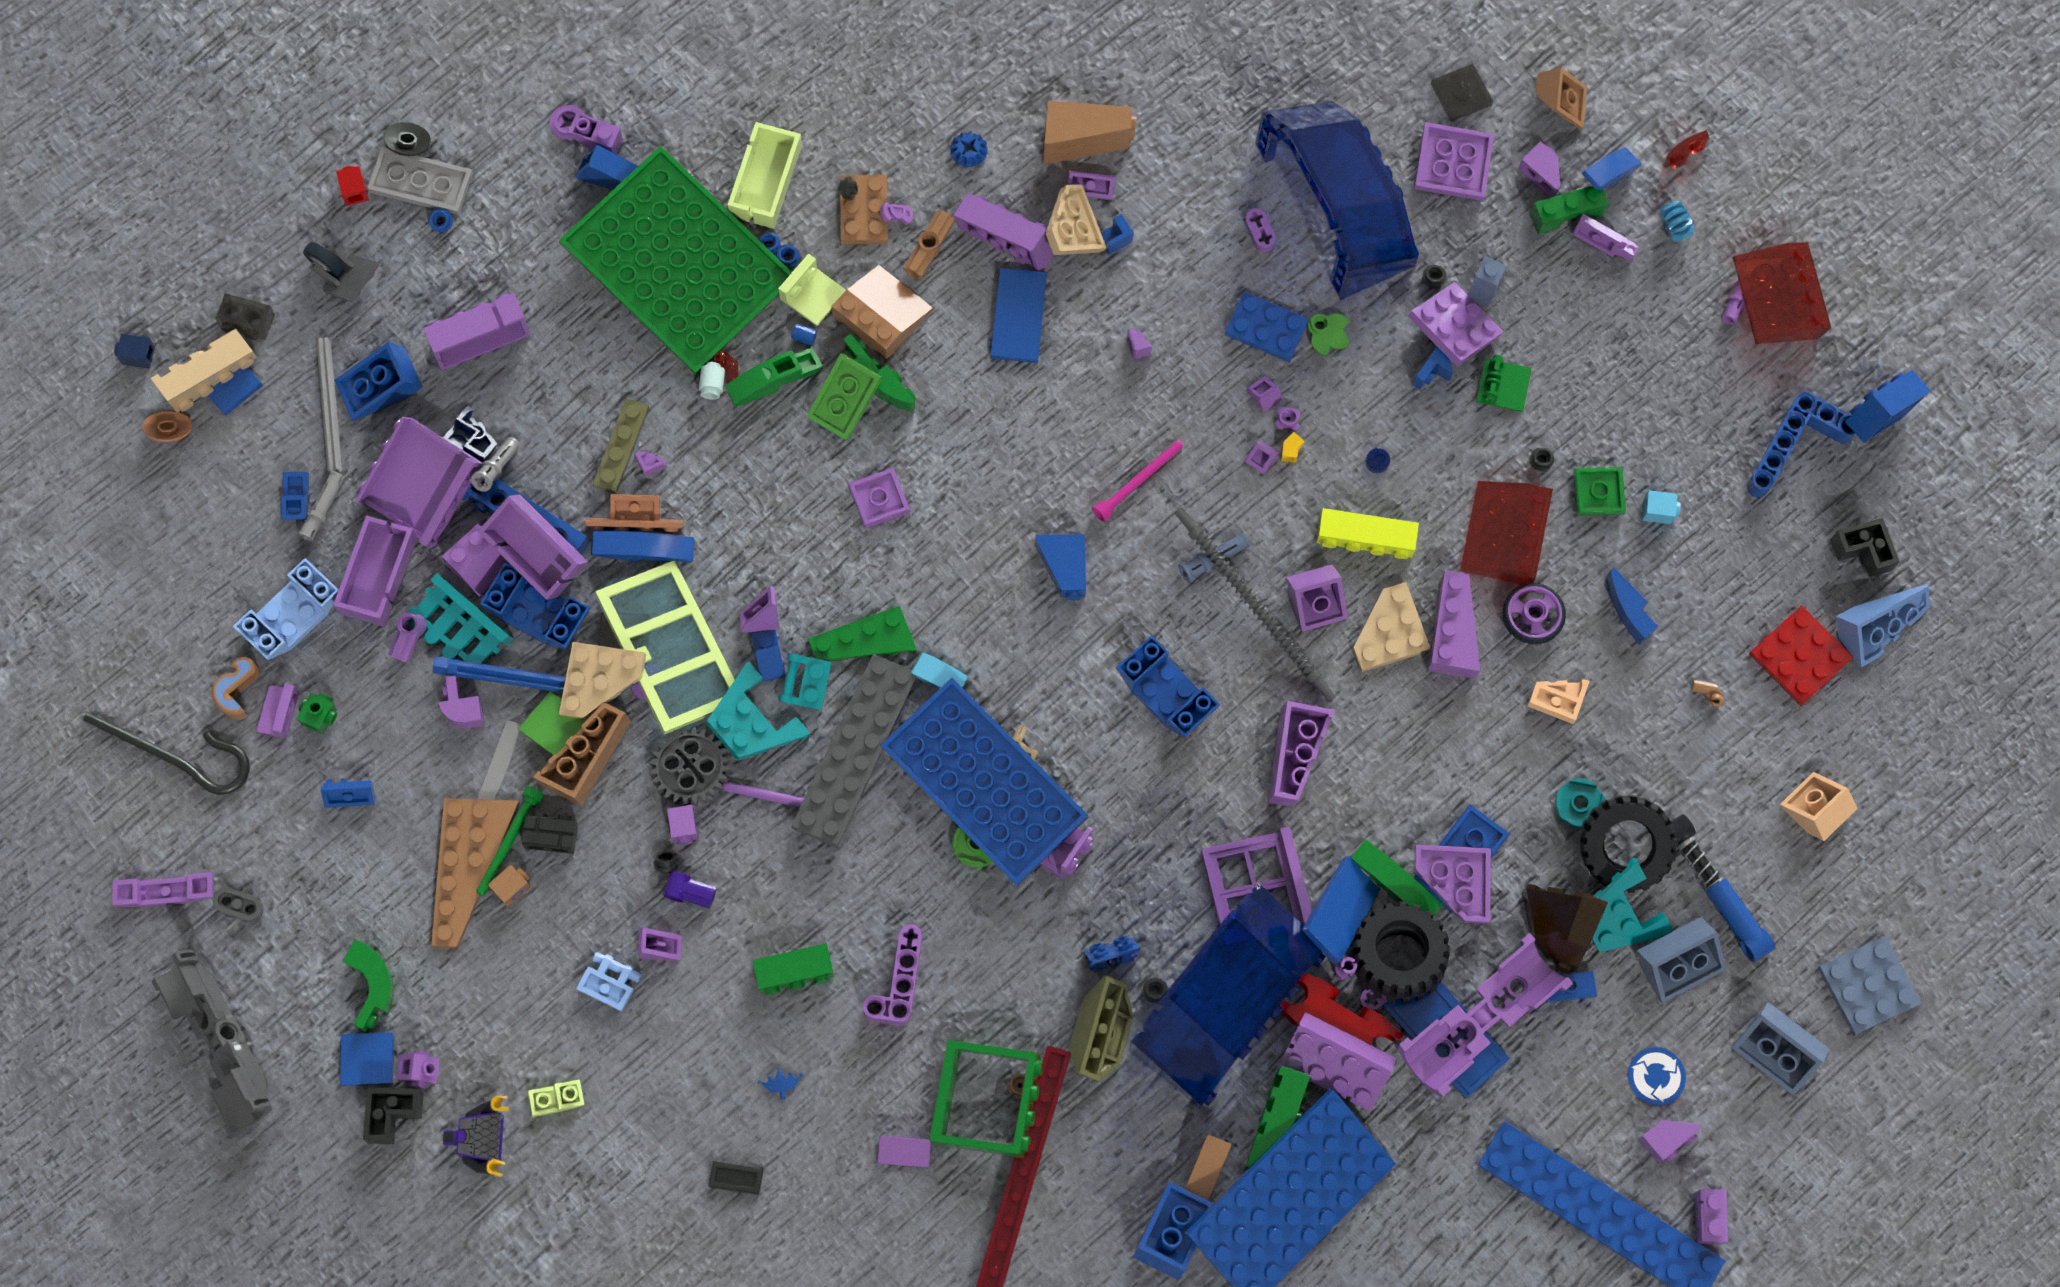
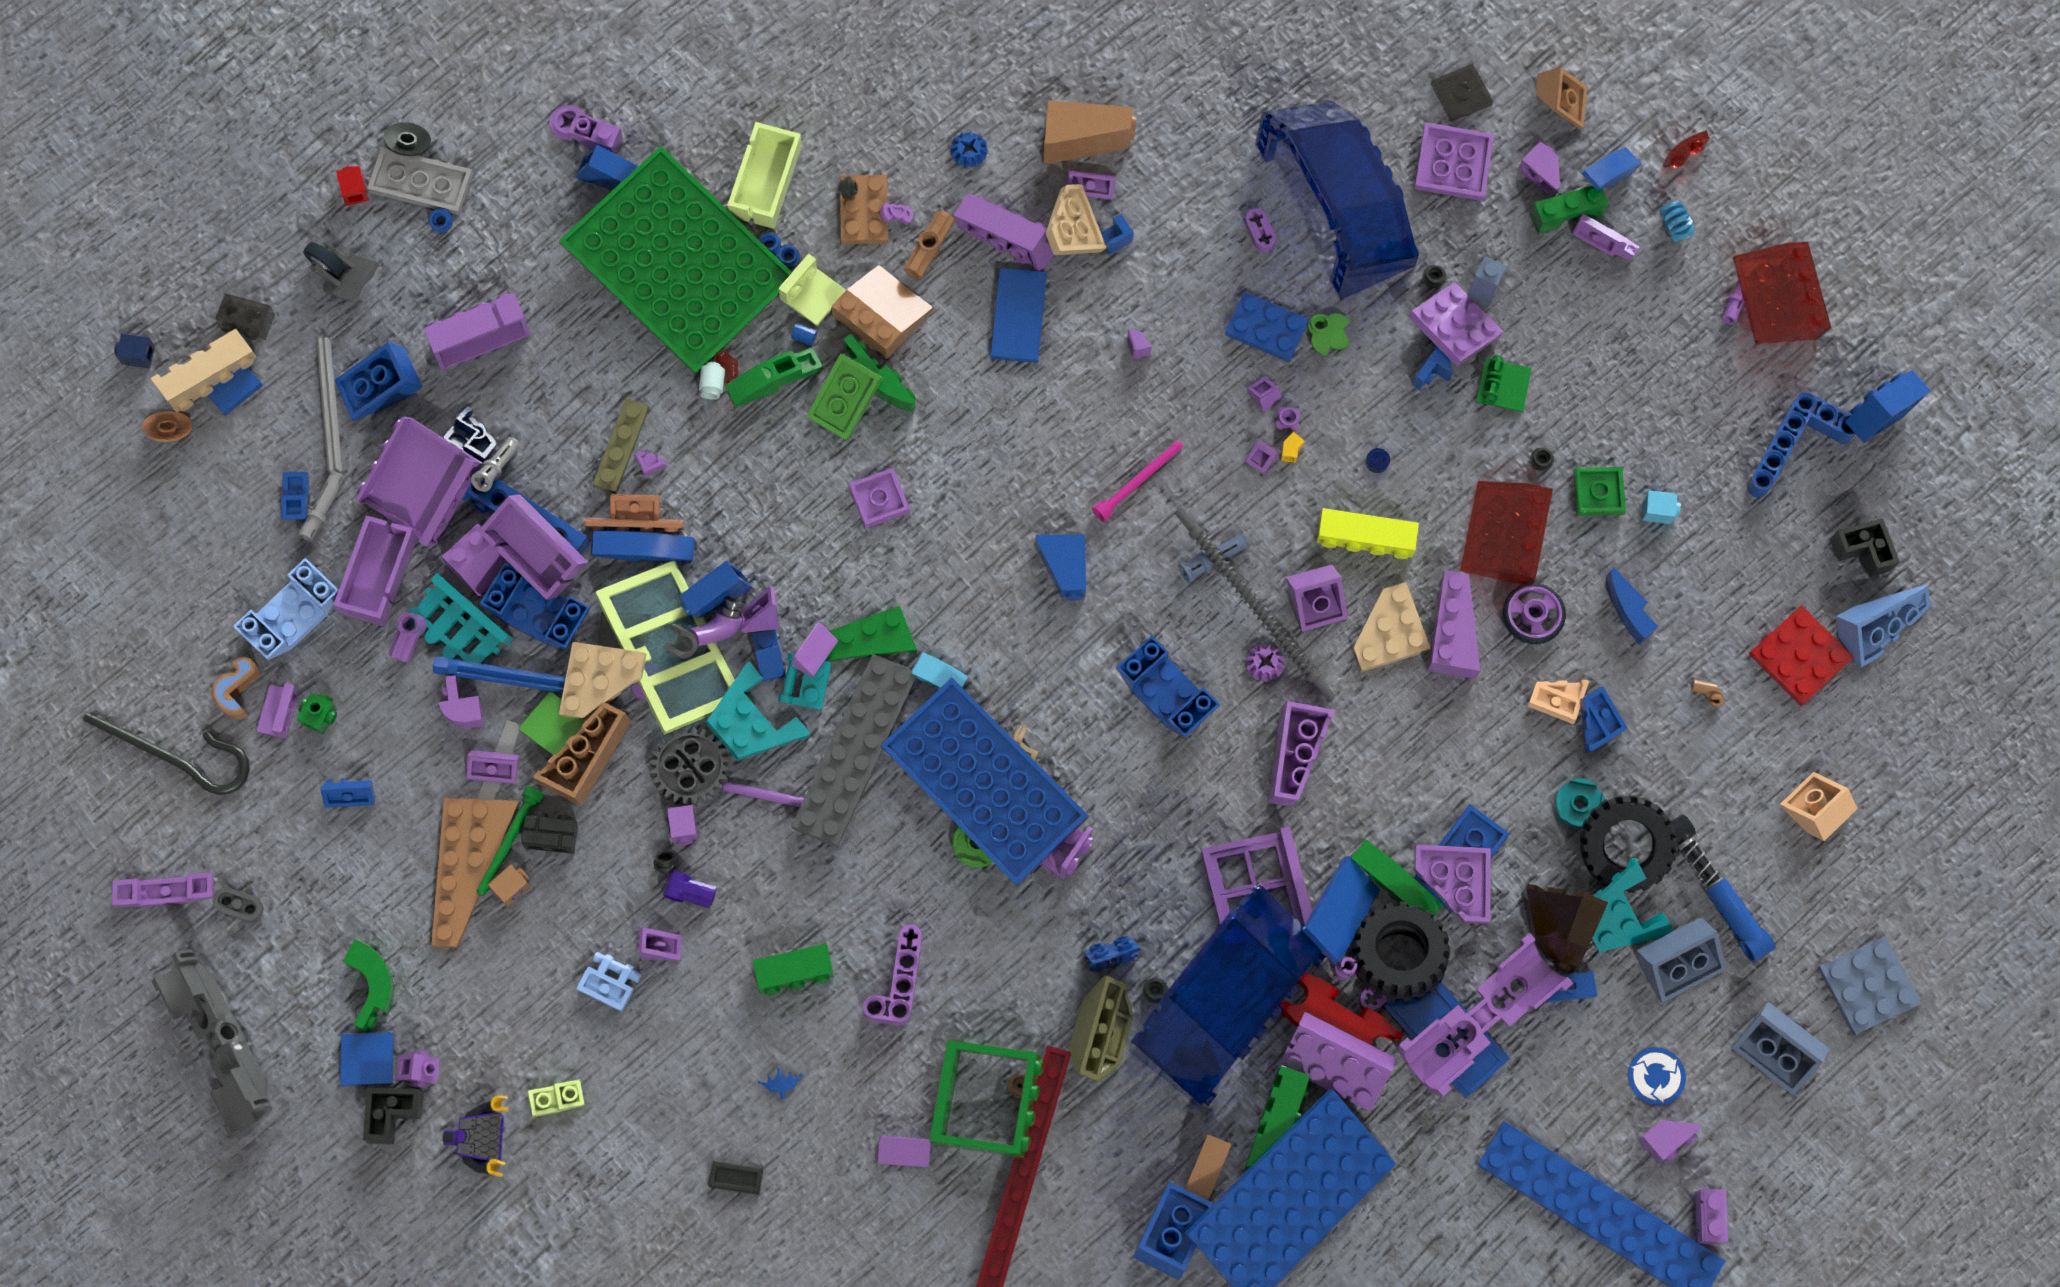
(492, 766): none -> medium lavender slope
(711, 590): none -> blue slope
(721, 627): none -> piece
(814, 650): none -> medium lavender slope
(1265, 673): none -> medium lavender gear
(1599, 719): none -> blue wing

